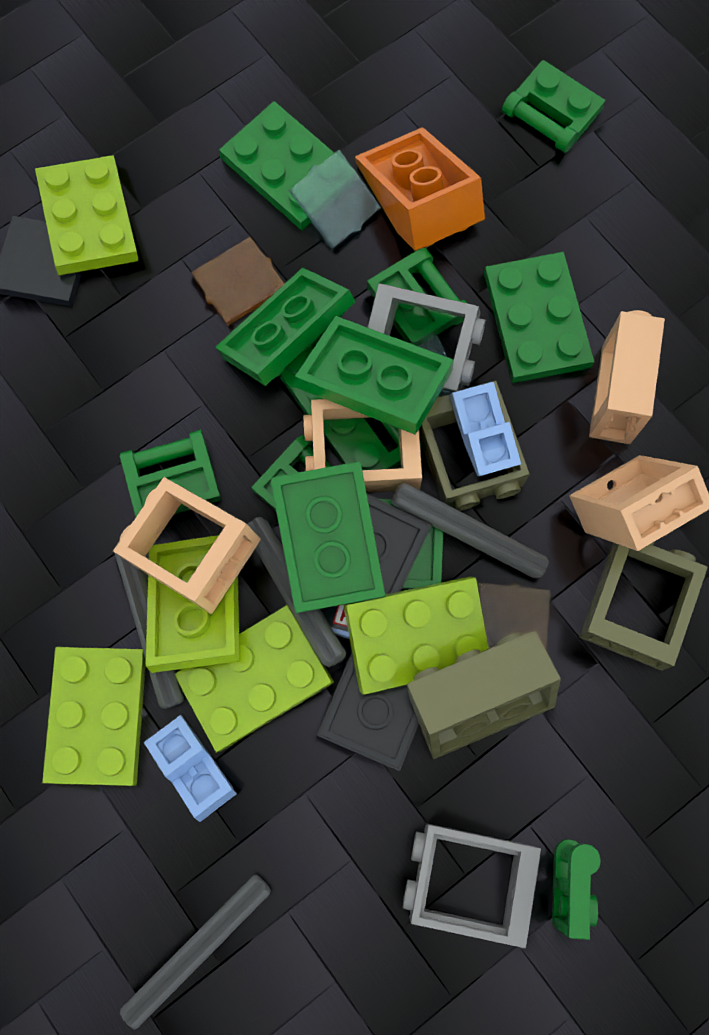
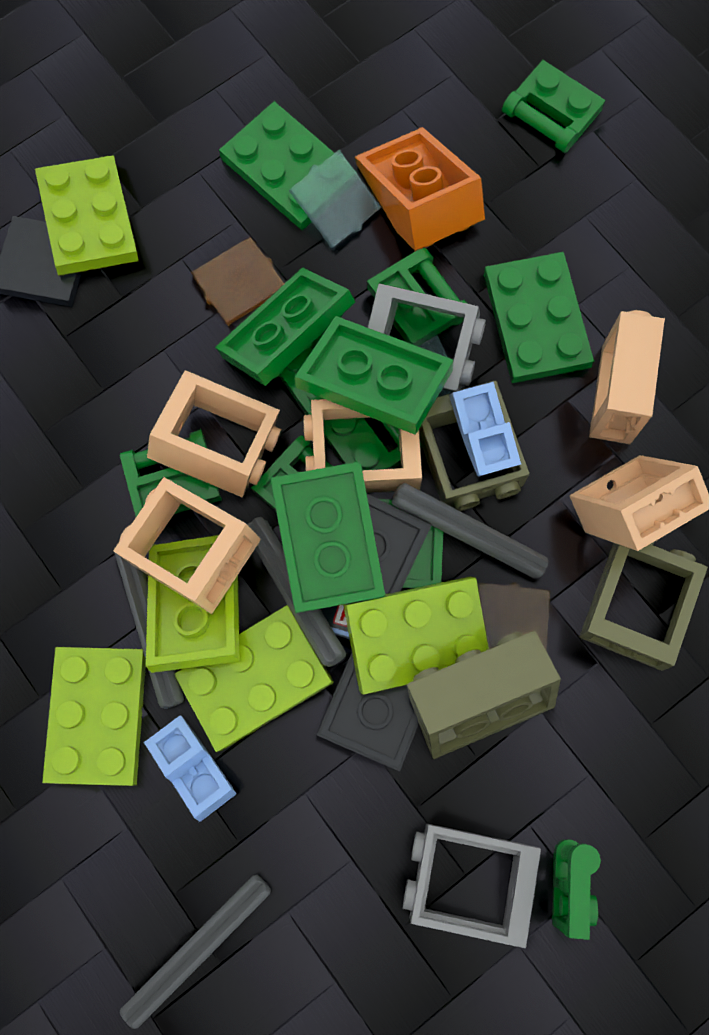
(199, 461): none -> light nougat window

